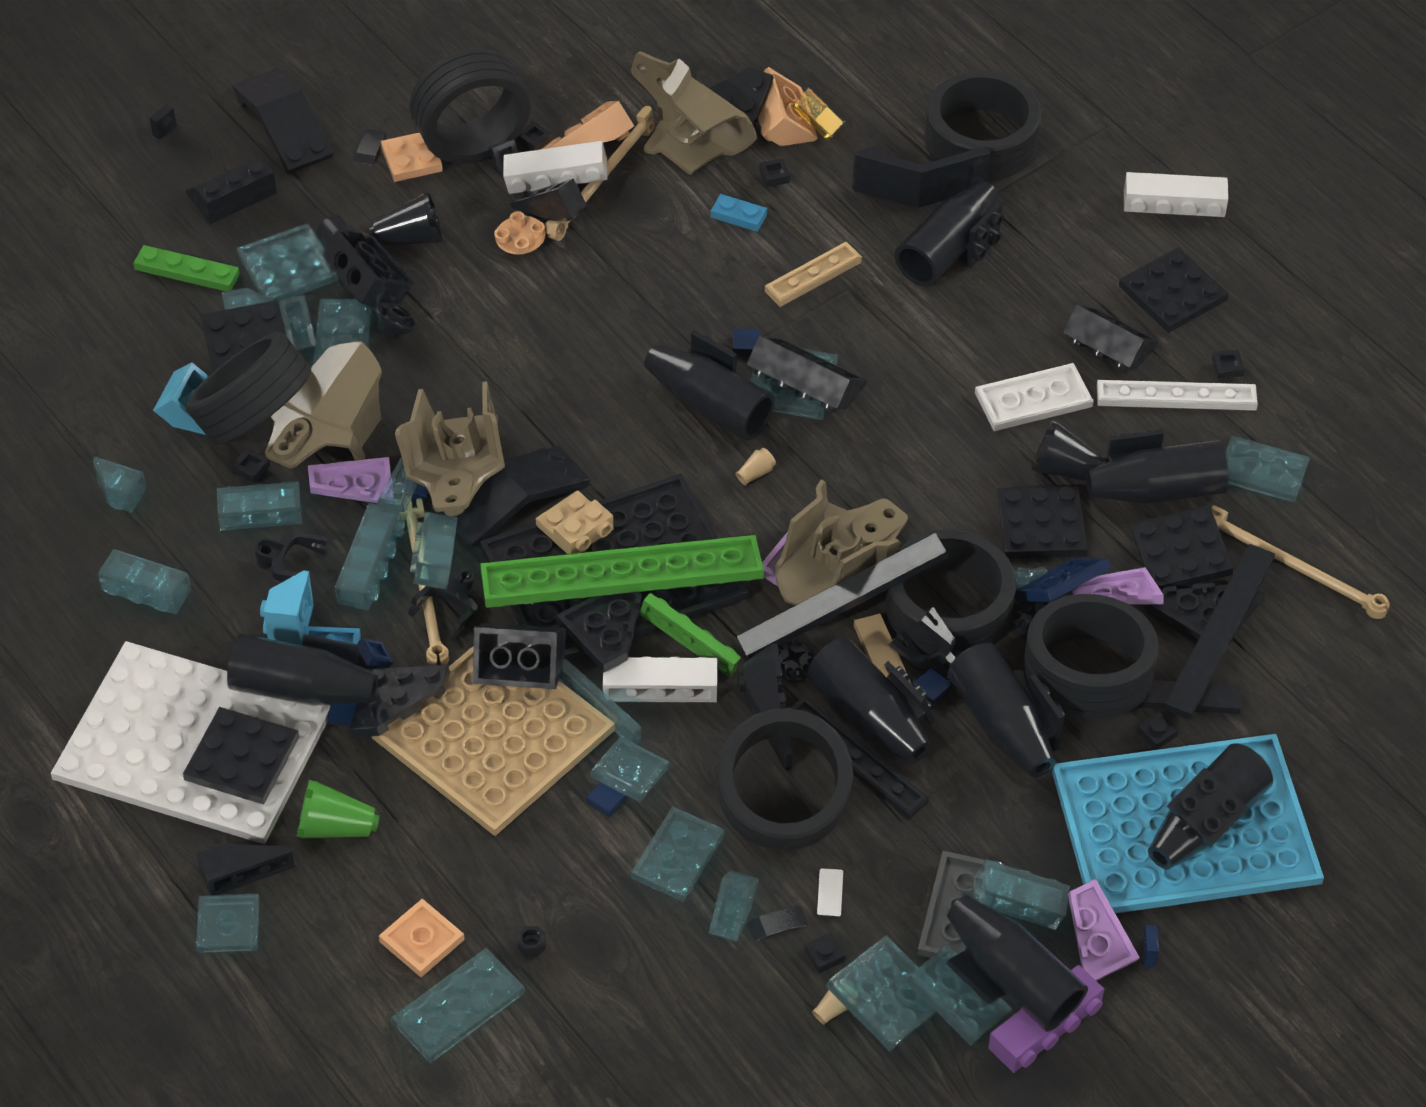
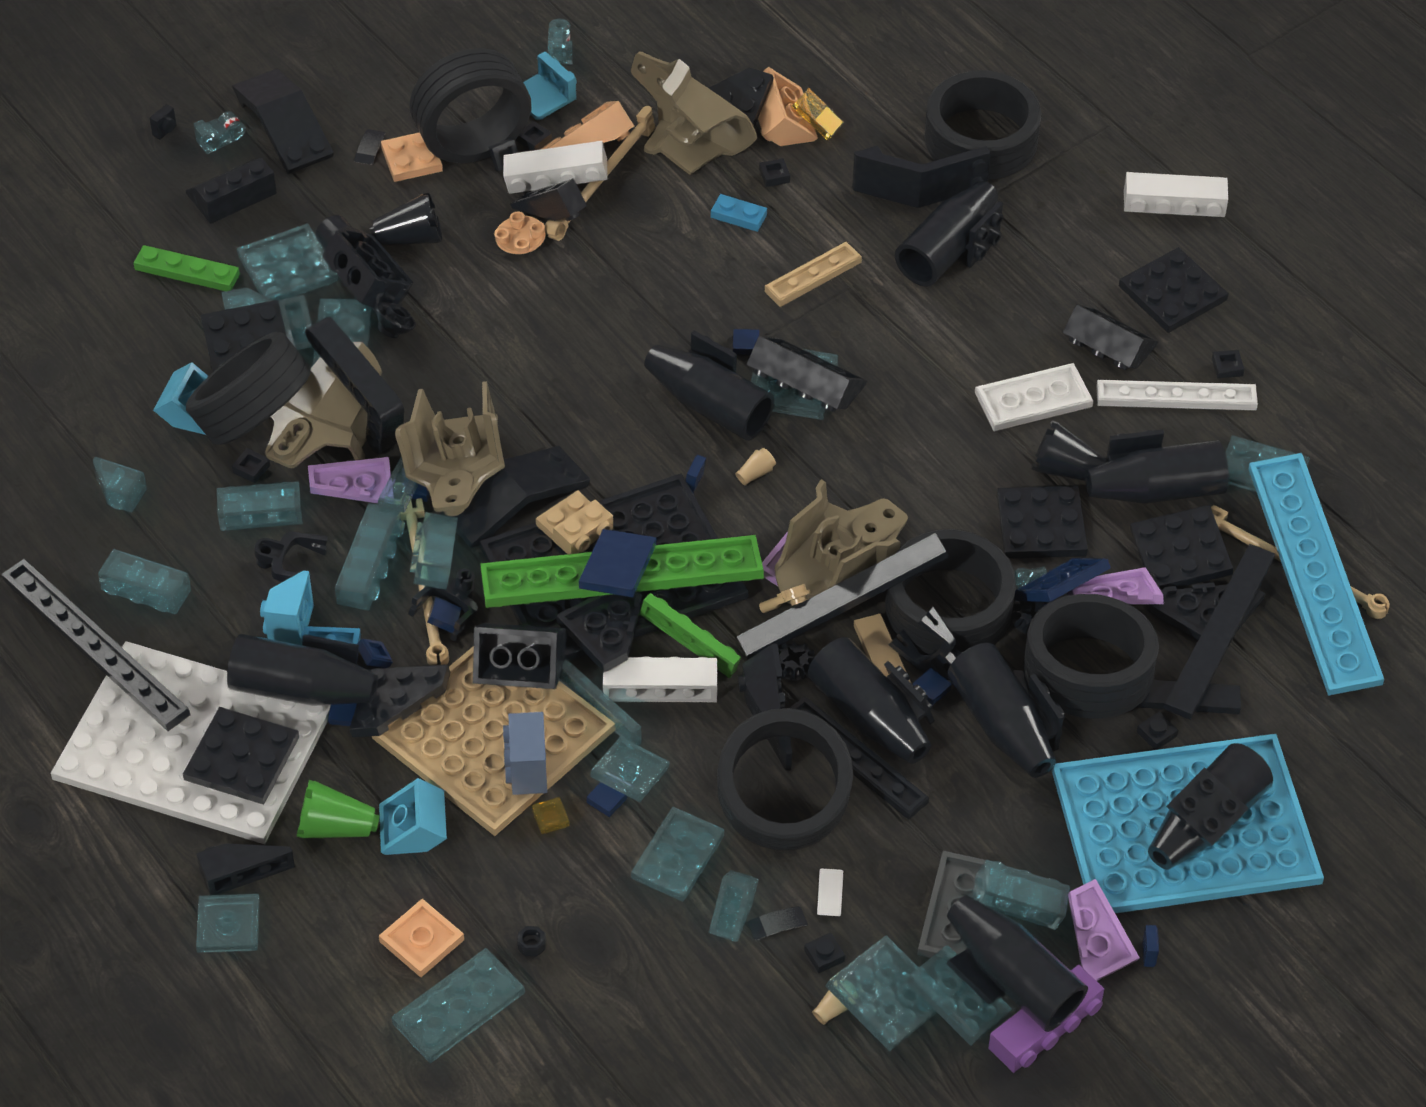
(96, 645): none -> plate
(218, 132): none -> clear light blue leg
(361, 379): none -> black beam
(413, 819): none -> medium azure slope
(443, 614): none -> dark blue tile
(525, 753): none -> sand blue brick
(550, 815): none -> clear yellow plate
(551, 87): none -> medium azure bracket
(560, 41): none -> clear light blue leg
(617, 563): none -> dark blue tile
(695, 472): none -> dark blue tile
(794, 595): none -> tan plate
(1316, 574): none -> medium azure plate

